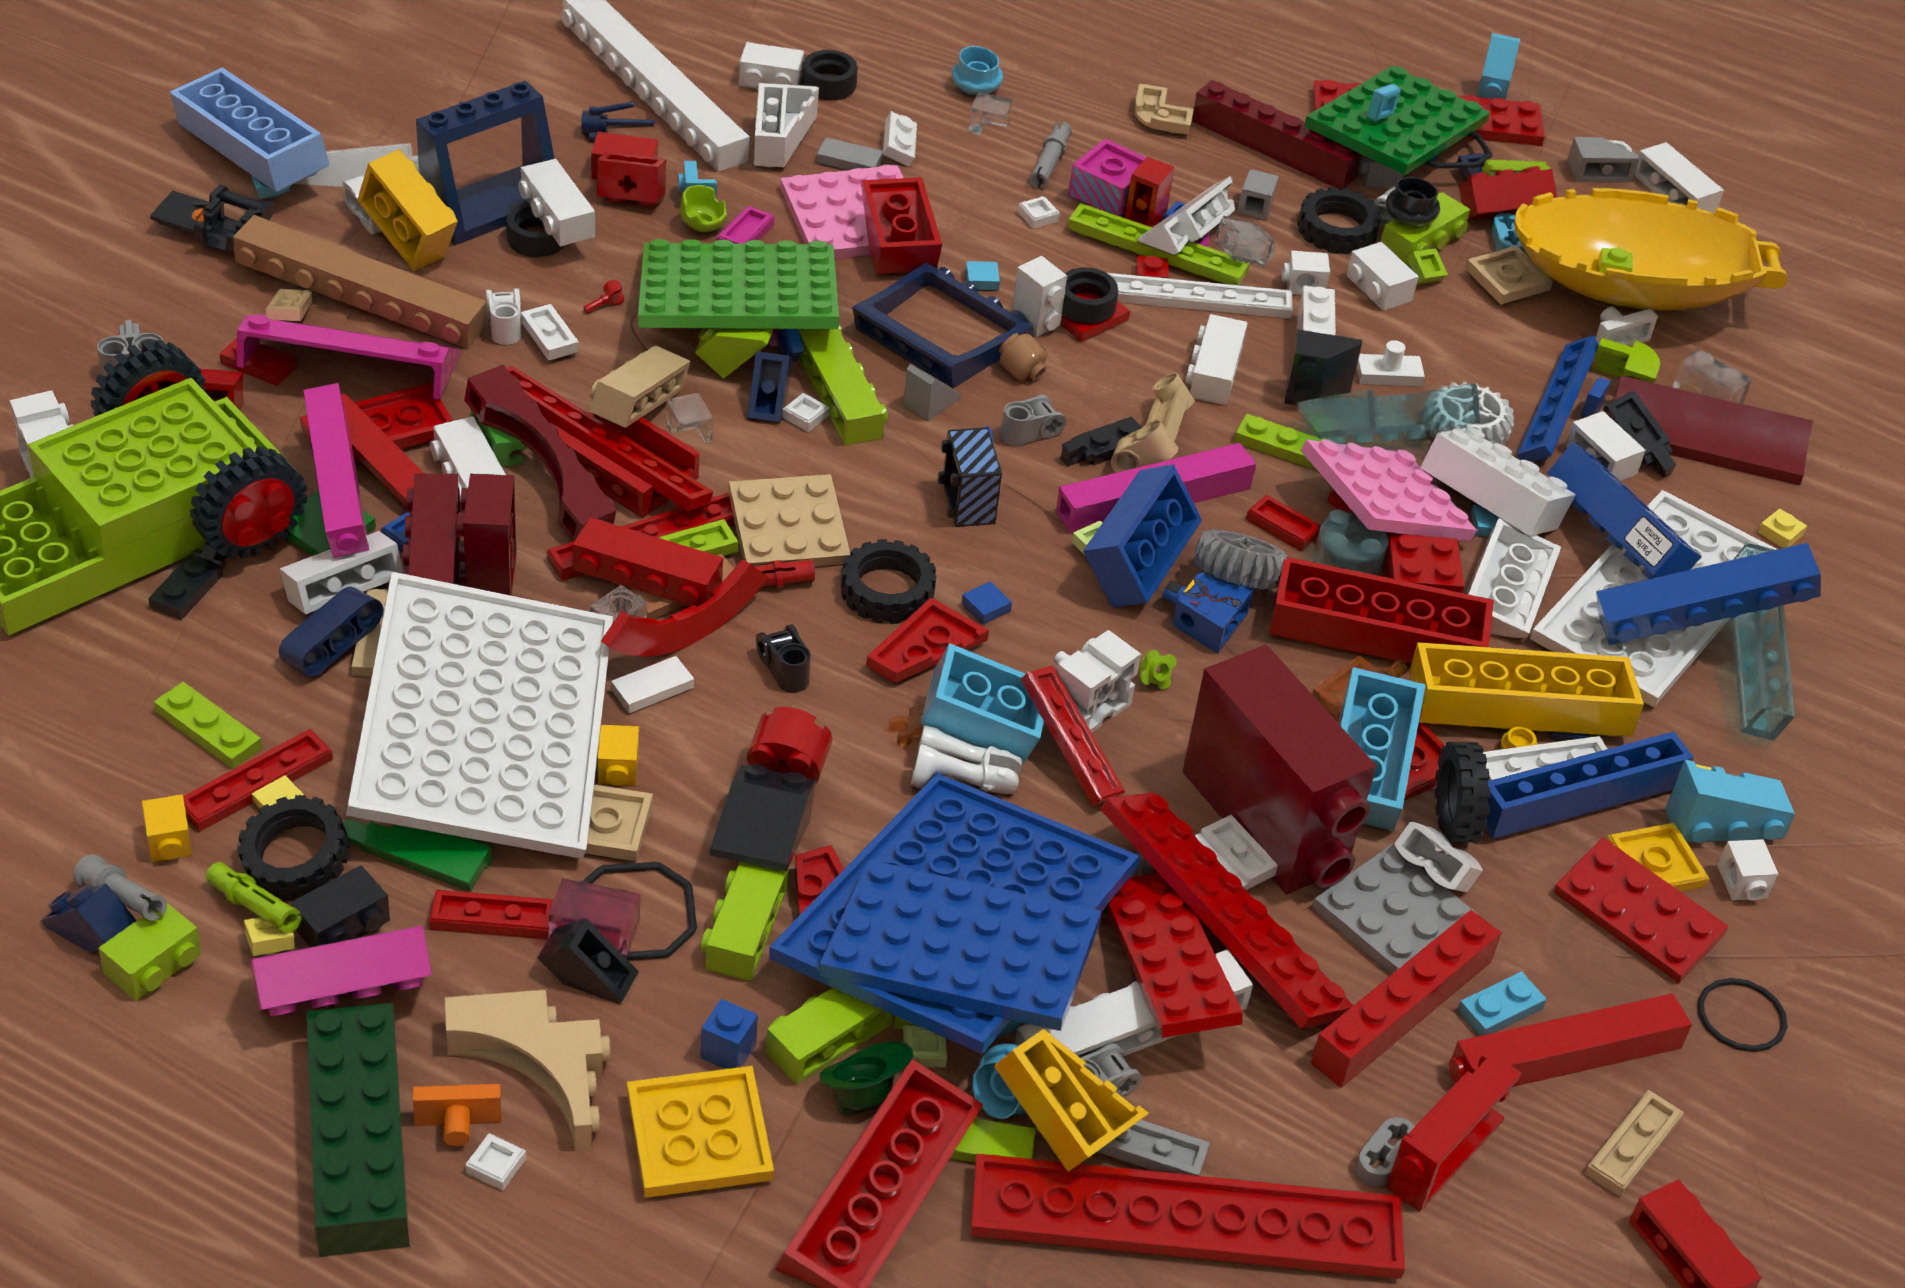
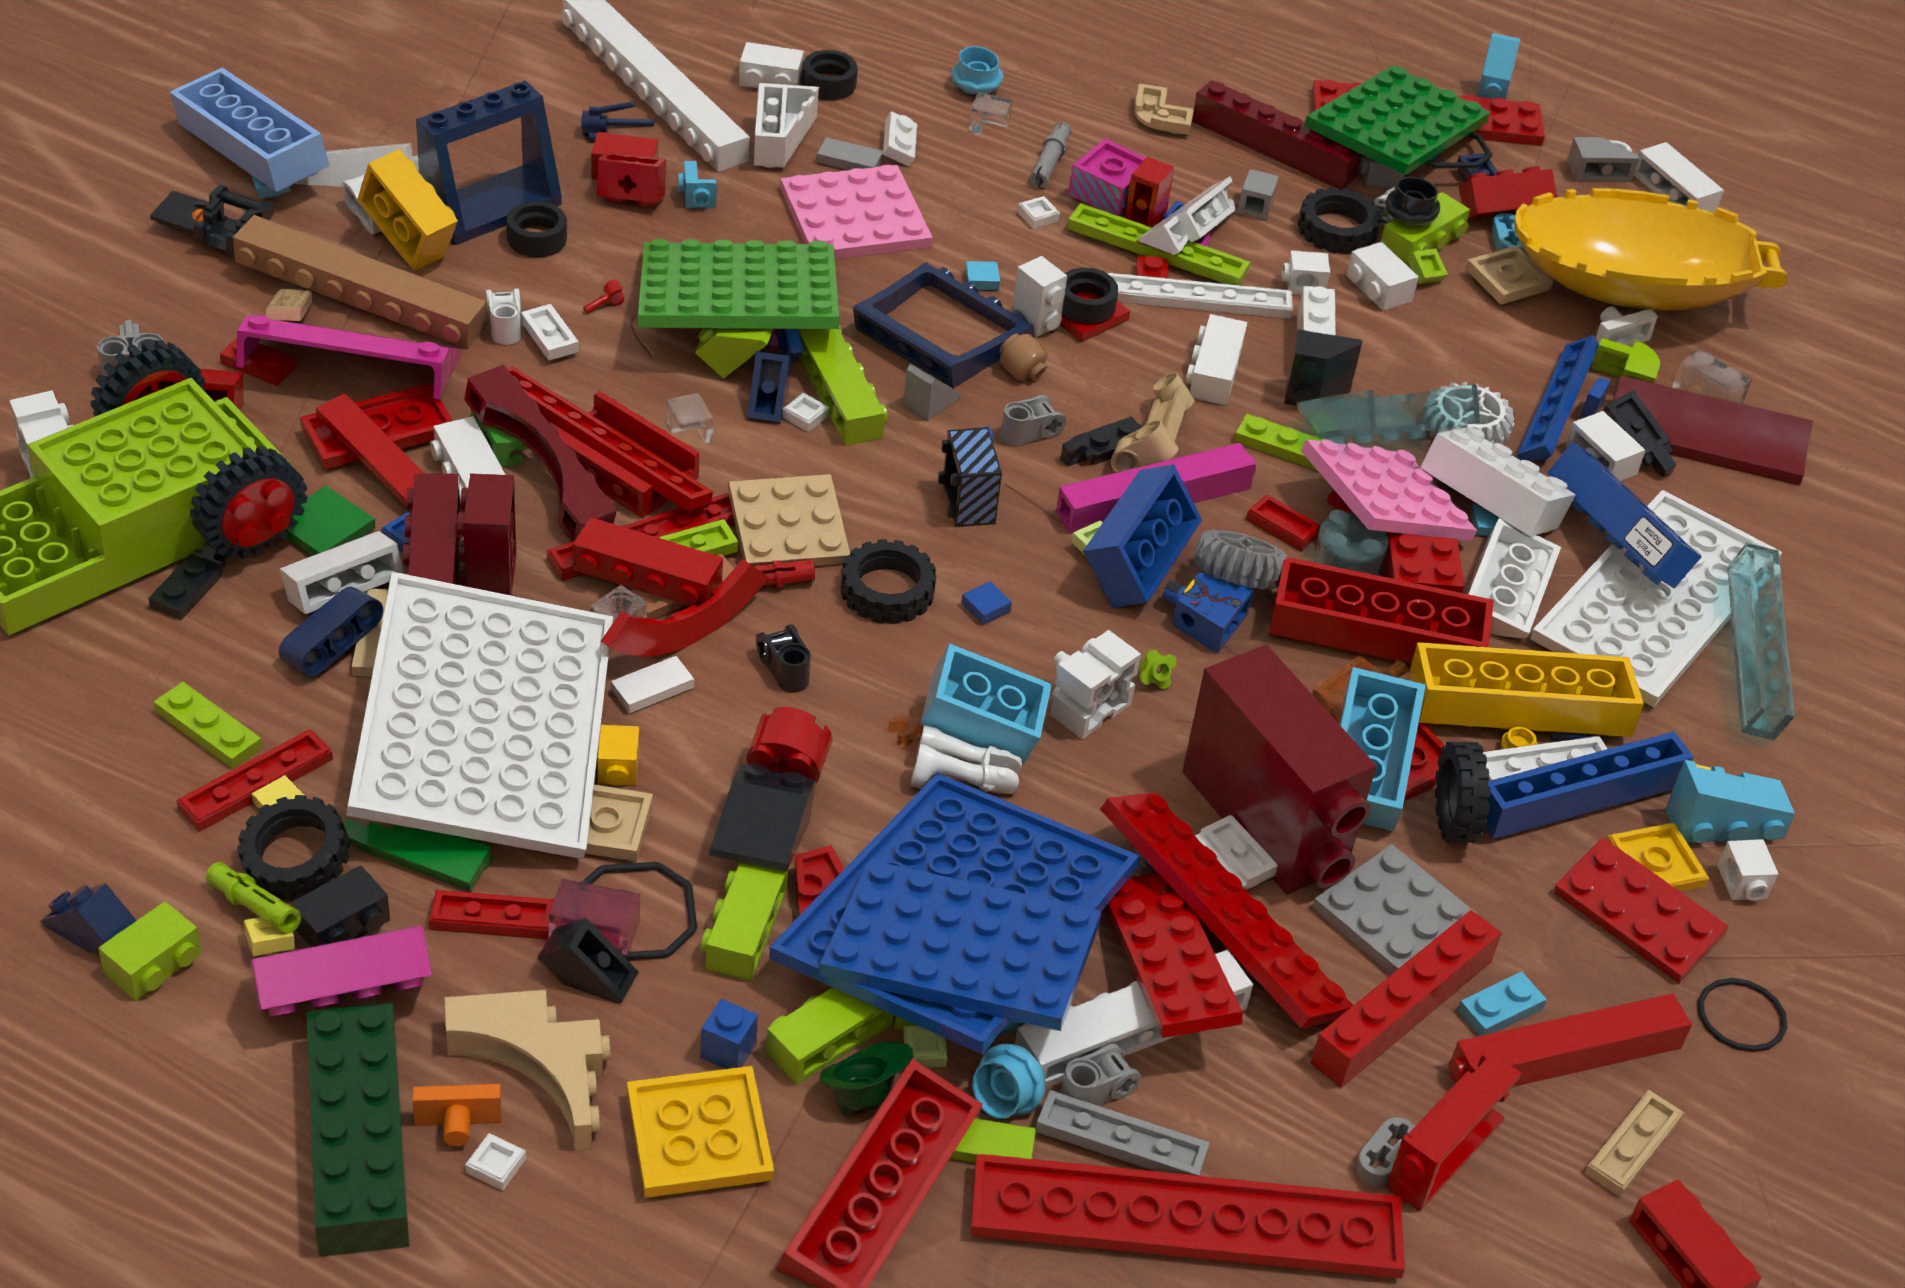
(94, 871): light grey pin -> none
(167, 828): yellow brick -> none
(336, 471): dark pink brick -> none
(557, 202): white brick -> none
(639, 386): tan brick -> none
(701, 209): lime hair -> none
(747, 226): dark pink tile -> none
(900, 225): red slope -> none
(923, 640): red wing -> none
(1065, 1099): yellow wedge -> none
(1072, 735): red tile -> none
(1244, 241): clear brick -> none
(1383, 102): medium azure tile -> none
(1390, 368): white tile -> none
(1443, 863): white brick -> none
(1494, 166): lime axle -> none
(1615, 258): lime plate -> none
(1709, 593): blue brick -> none
(1782, 529): light yellow plate -> none

